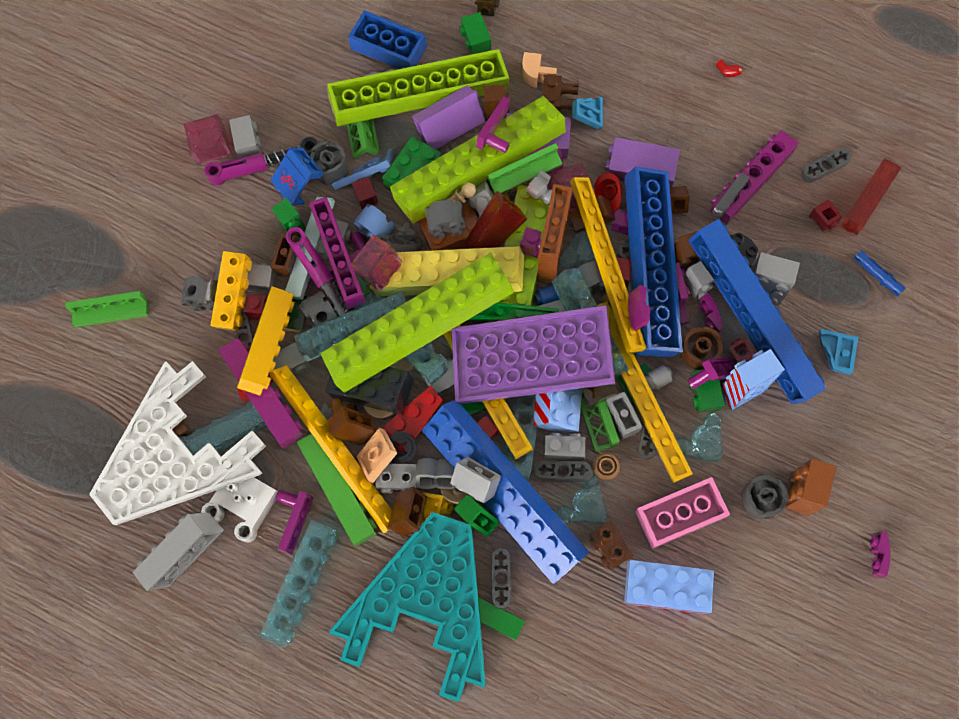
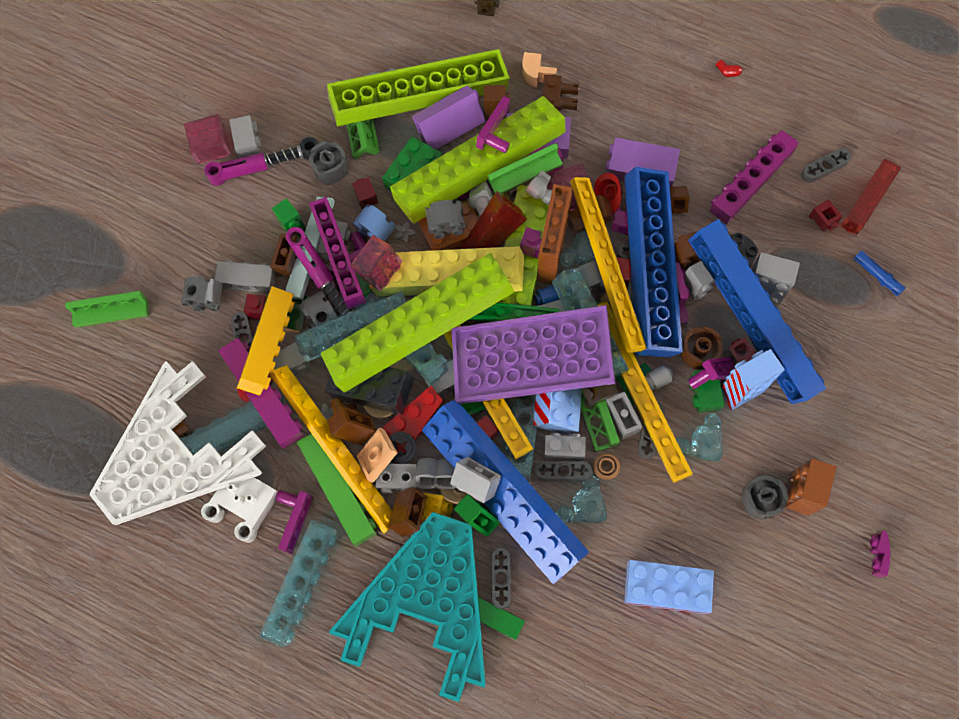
(177, 551): light grey brick -> none
(231, 291): yellow brick -> none
(294, 174): blue panel -> none
(338, 307): dark grey piece -> none
(366, 170): medium blue wing -> none
(387, 41): blue brick -> none
(403, 243): dark grey beam -> none
(468, 190): tan axle -> none
(475, 33): green brick -> none
(589, 111): dark azure wing -> none
(610, 546): reddish brown brick -> none
(637, 308): magenta slope -> none
(682, 513): bright pink brick -> none
(709, 307): magenta slope -> none
(730, 195): dark grey beam -> none
(839, 350): dark azure wing -> none

